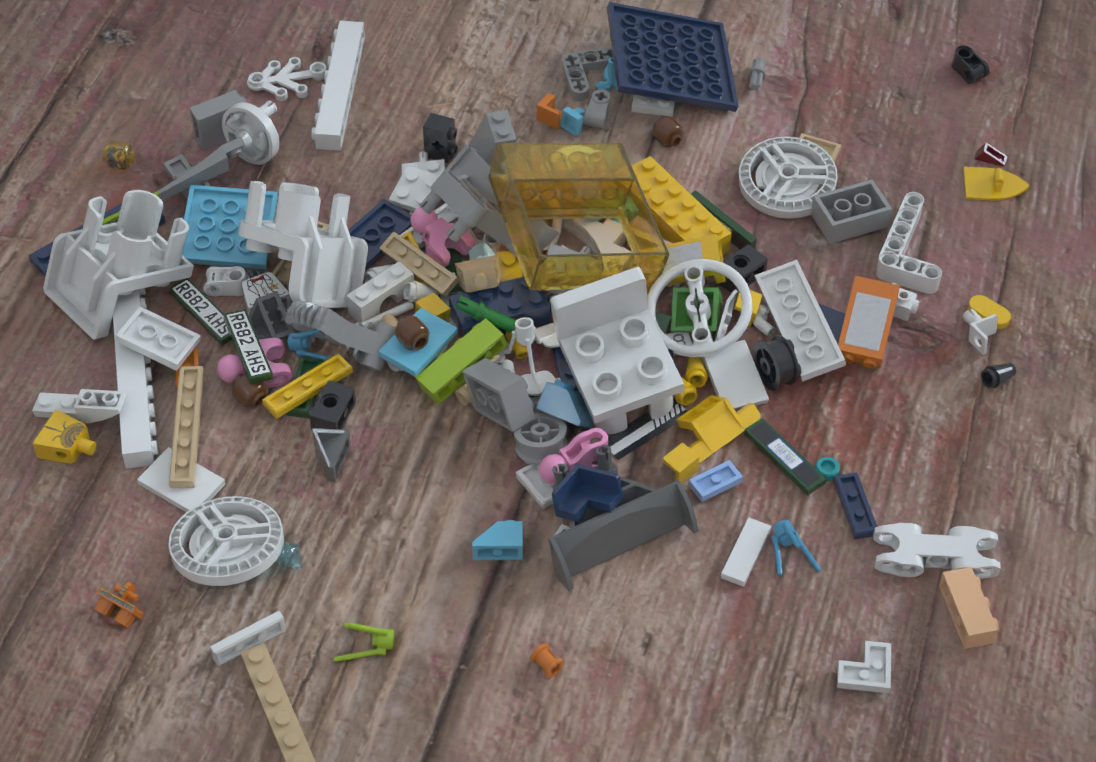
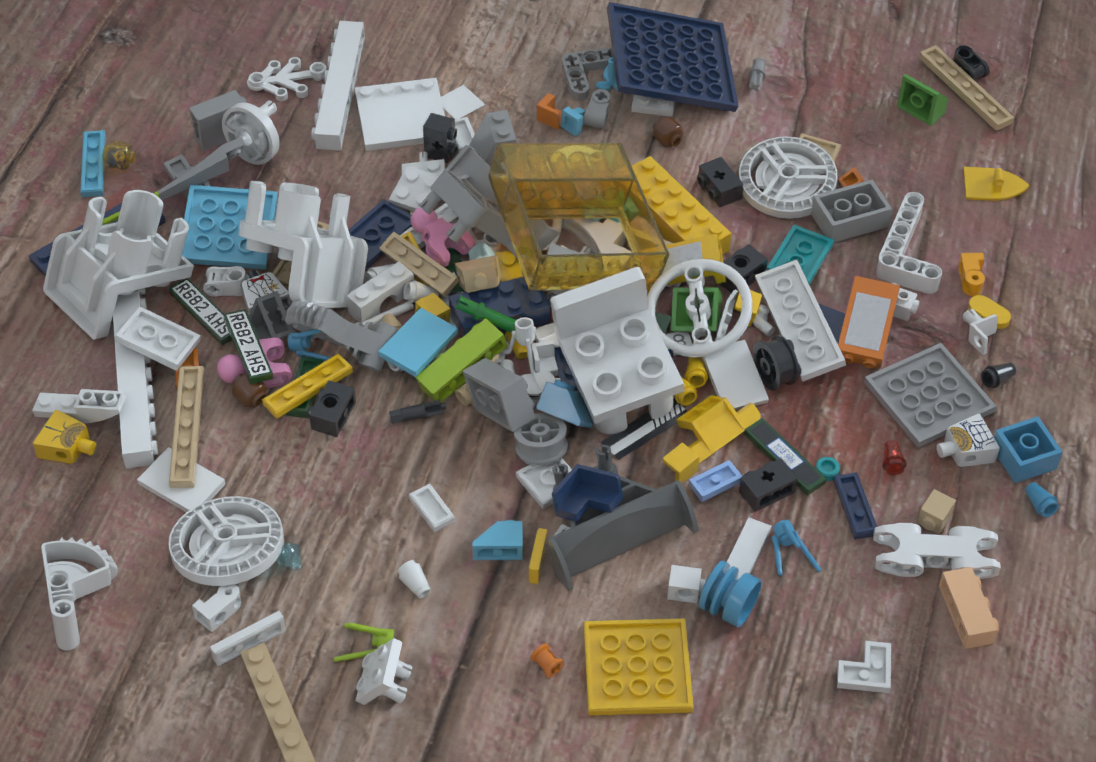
(71, 581): none -> white arm
(92, 164): none -> medium azure tile
(127, 611): orange hips -> none
(218, 607): none -> white leg
(331, 450): dark grey slope -> none
(379, 674): none -> white plate
(396, 112): none -> white plate
(412, 333): reddish brown head -> none
(414, 578): none -> white cone
(417, 411): none -> black piece
(432, 508): none -> white tile
(460, 102): none -> white sticker
(464, 132): none -> white tile
(537, 556): none -> yellow tile
(544, 357): none -> white panel
(577, 452): bright pink piece -> none
(637, 667): none -> yellow tile
(685, 584): none -> white brick
(720, 182): none -> black brick
(727, 592): none -> dark azure wheel
(739, 236): dark green tile -> none
(767, 484): none -> black brick
(804, 246): none -> teal plate
(850, 178): none -> orange slope
(893, 459): none -> clear red cone
(921, 100): none -> bright green slope
(928, 394): none -> light grey plate
(936, 511): none -> tan brick
(966, 88): none -> tan plate
(969, 443): none -> white torso
(970, 273): none -> light orange leg
(990, 155): dark red piece -> none
(1027, 449): none -> dark azure brick
(1042, 501): none -> dark azure cone

